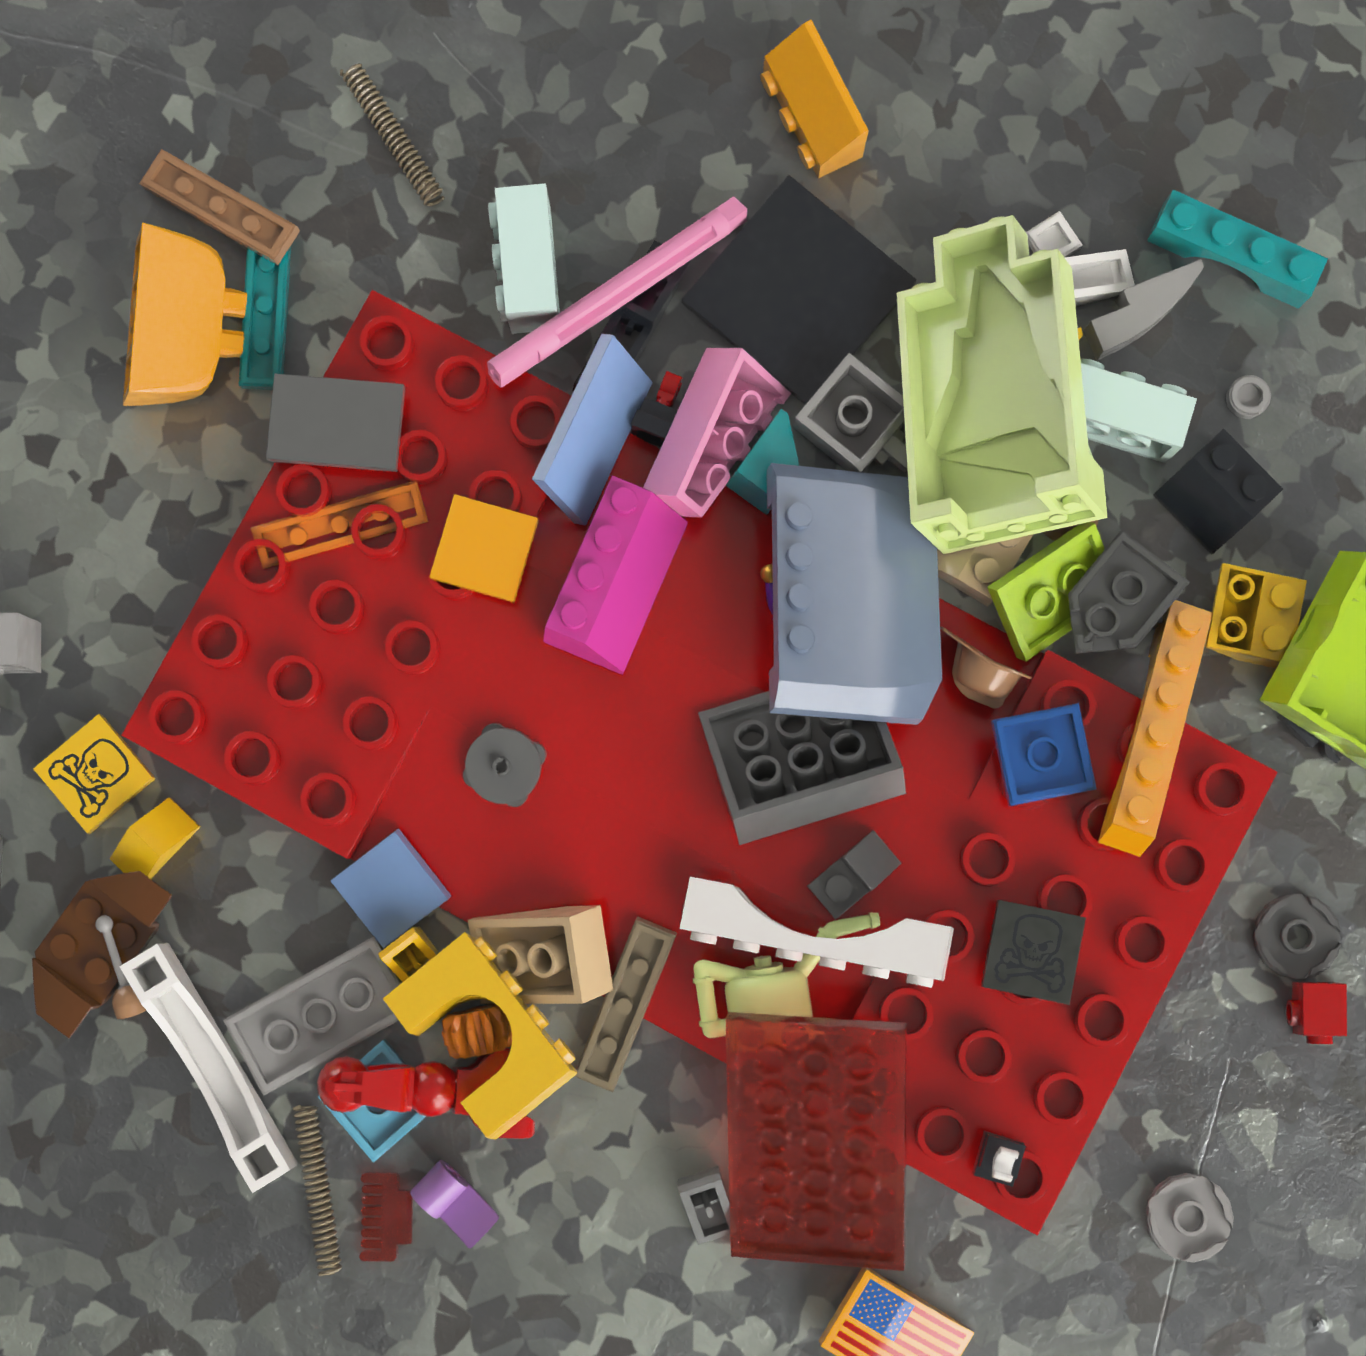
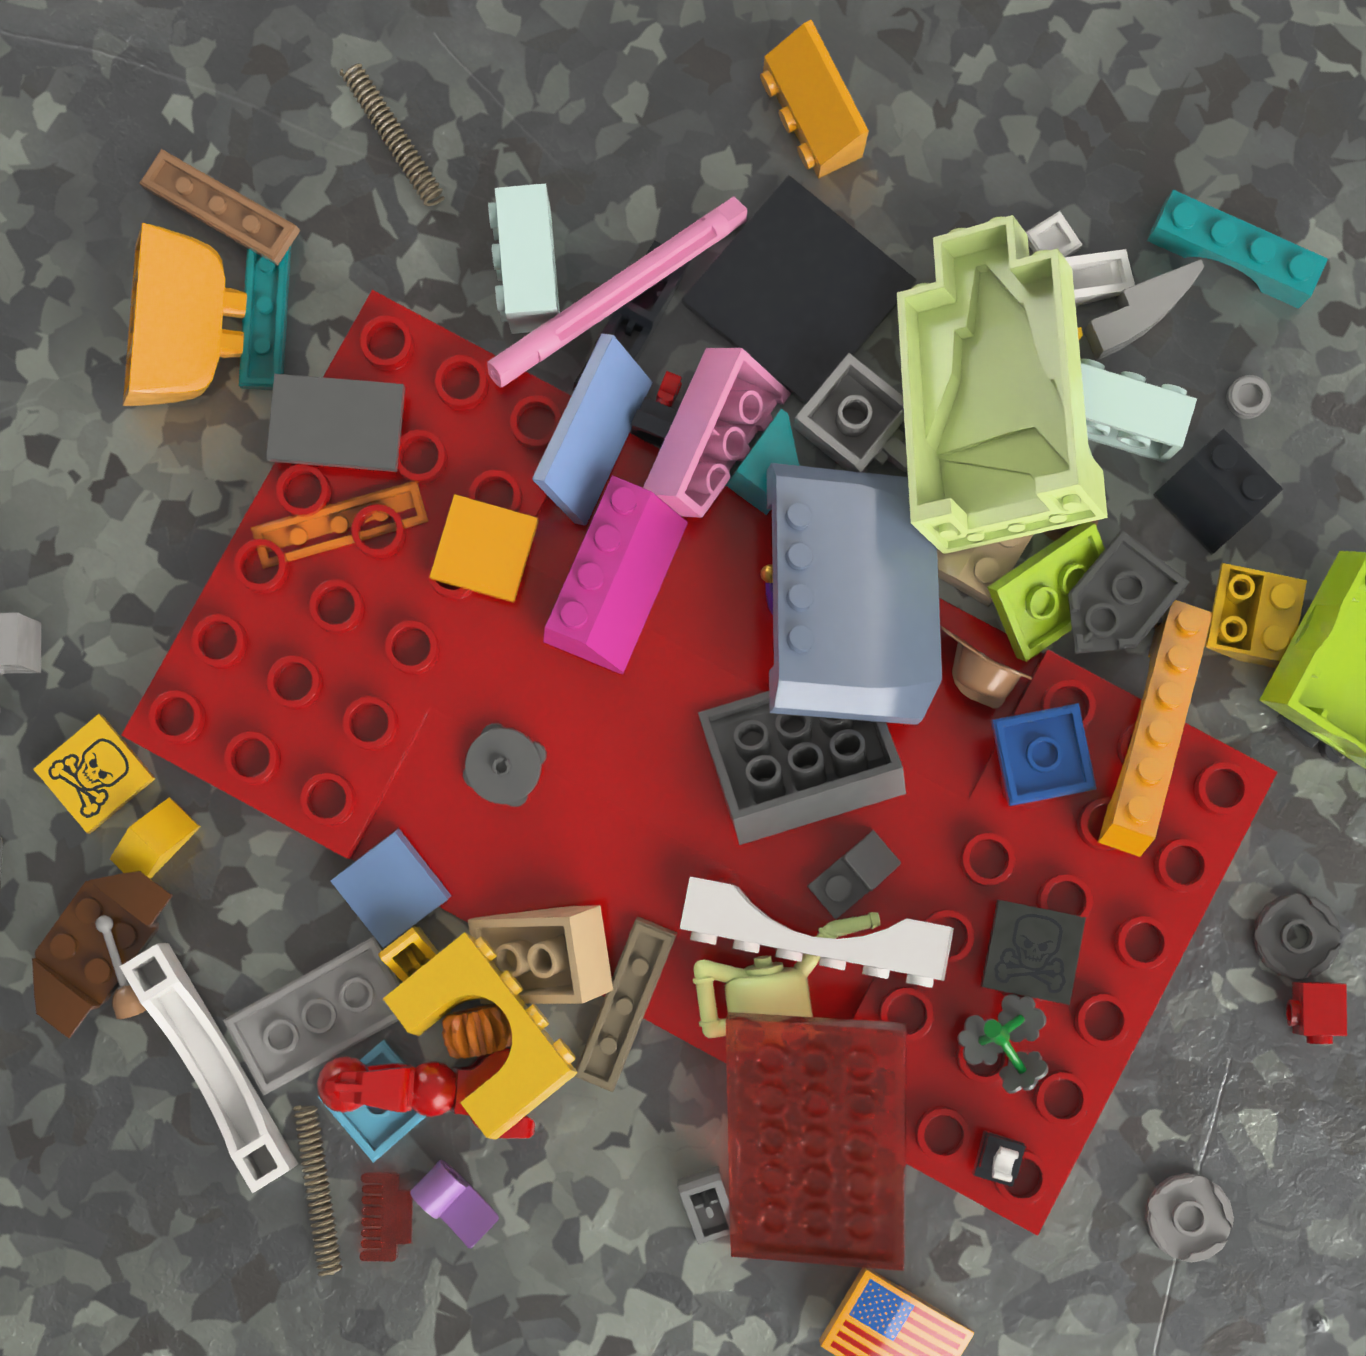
(987, 1038): none -> dark grey plant

